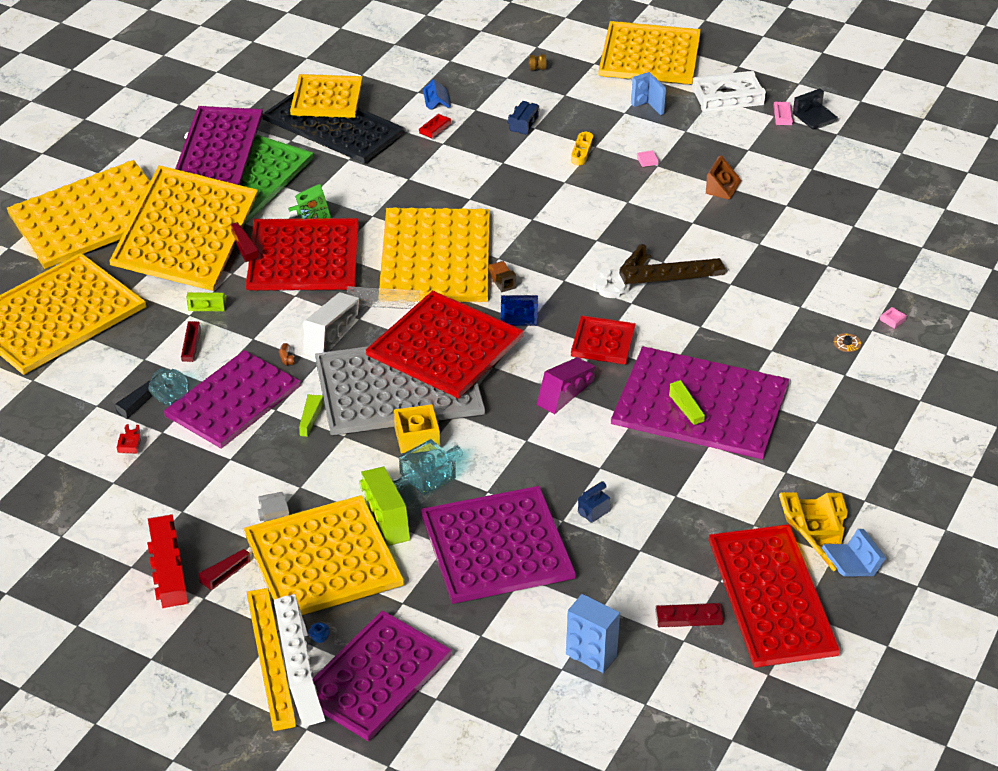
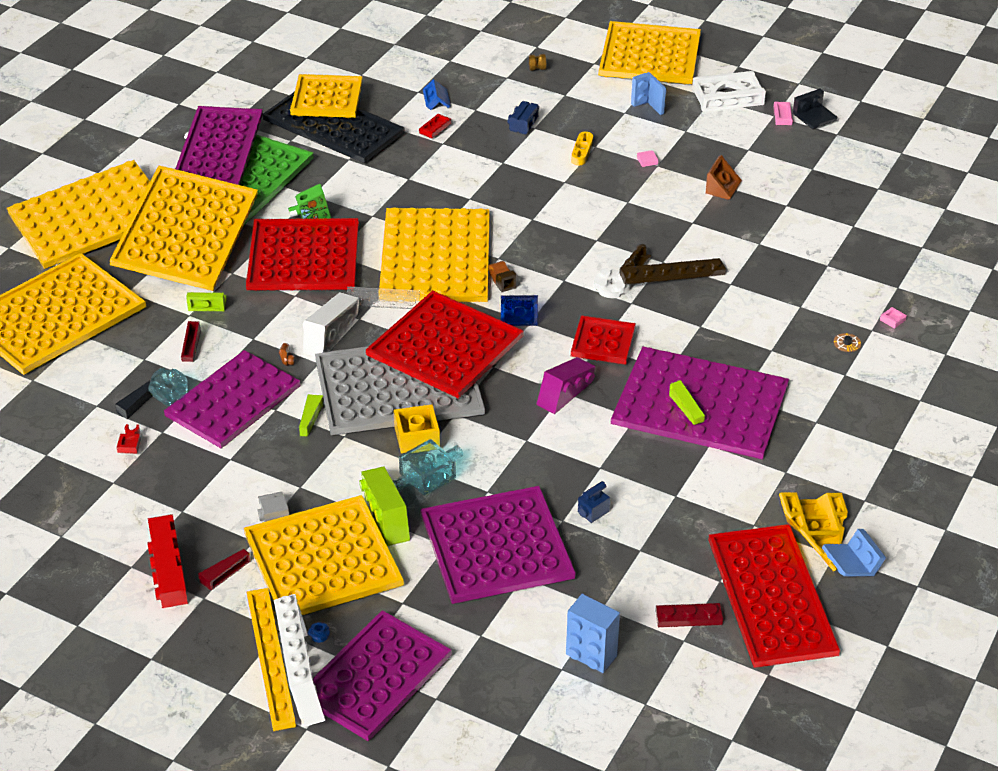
(244, 243): dark red piece -> none

